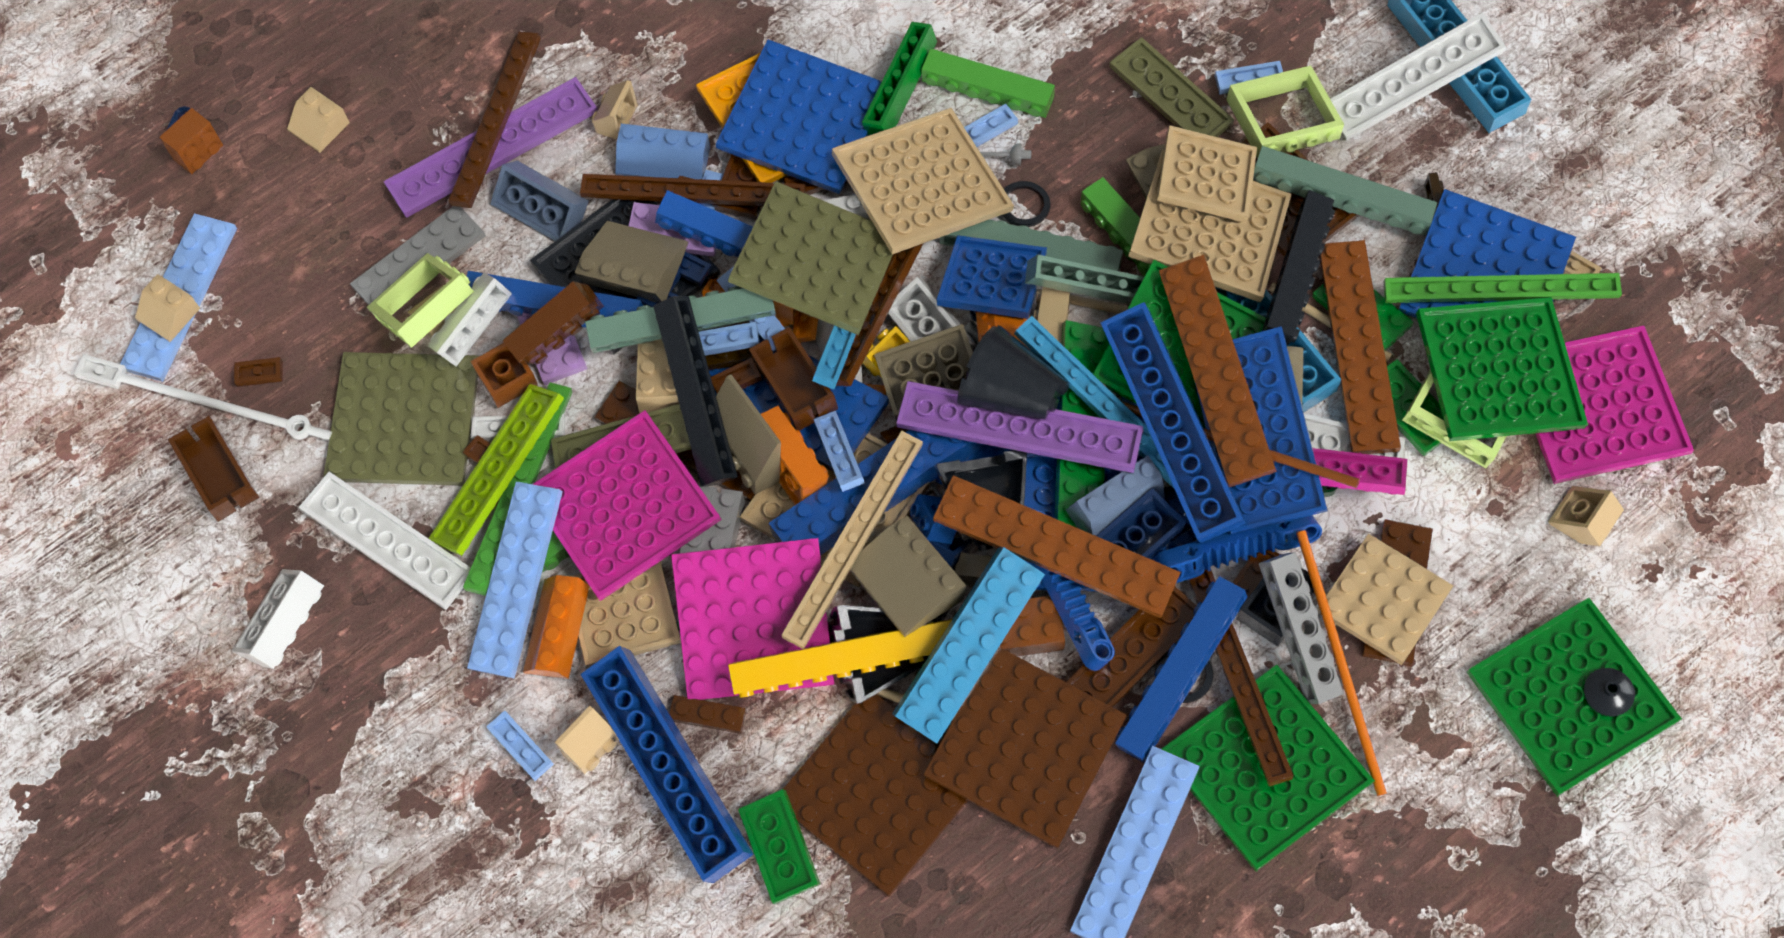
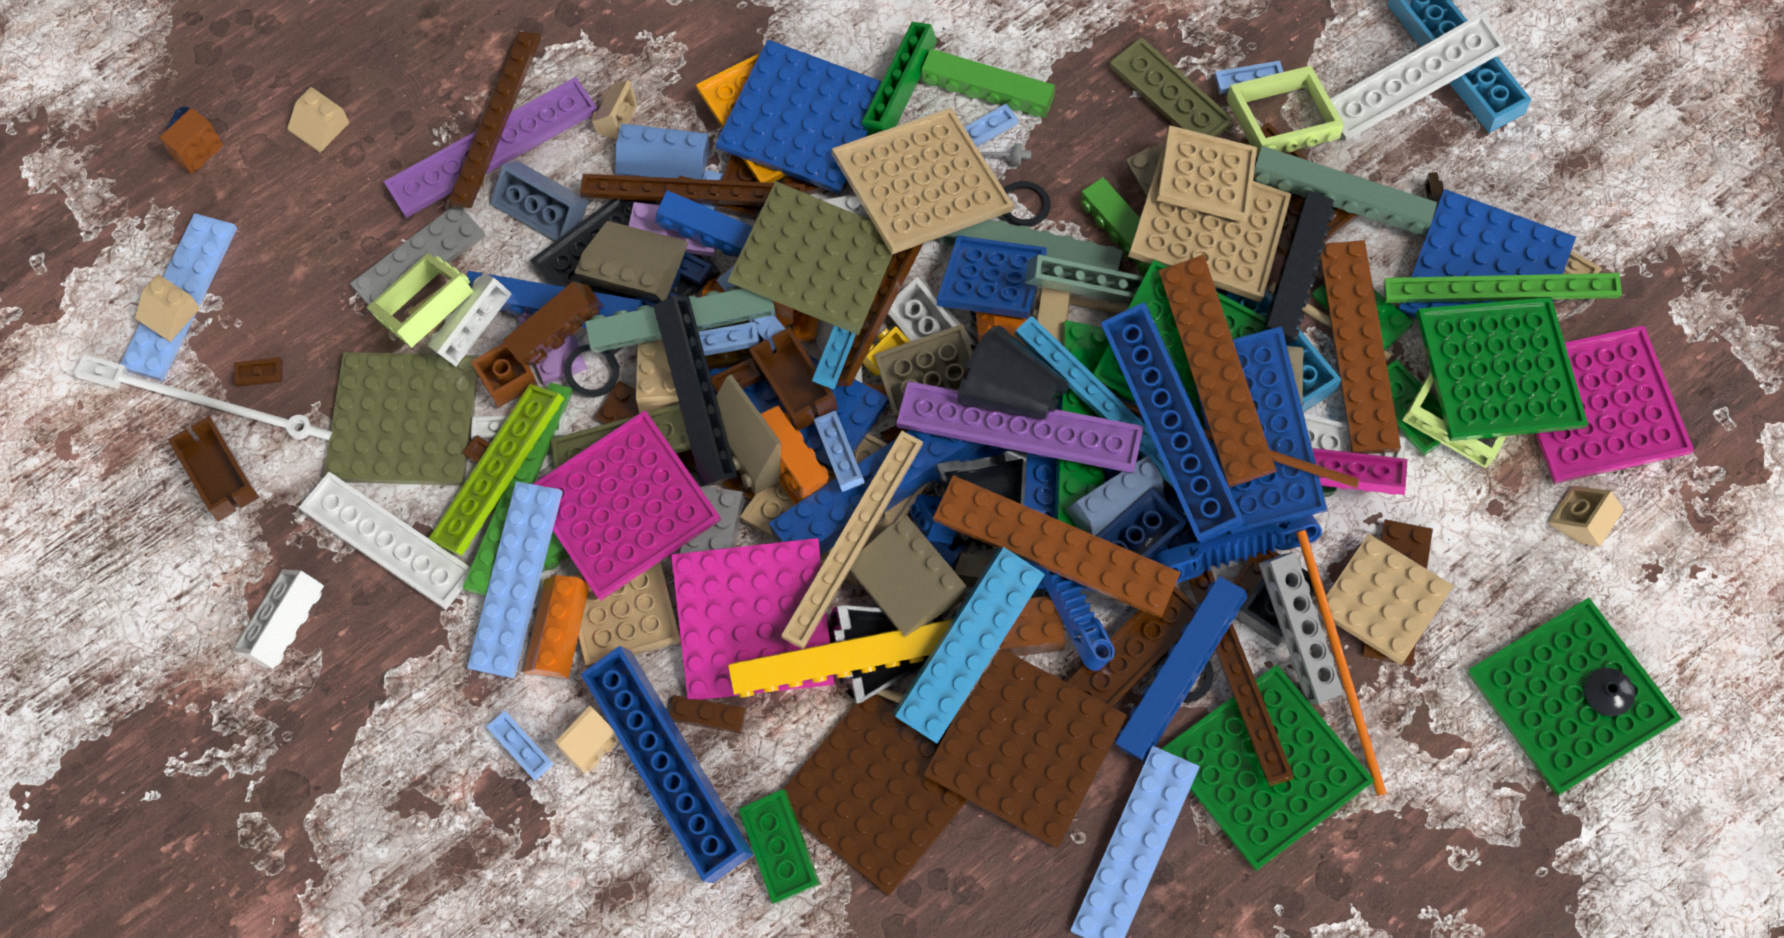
(612, 361): none -> black piece

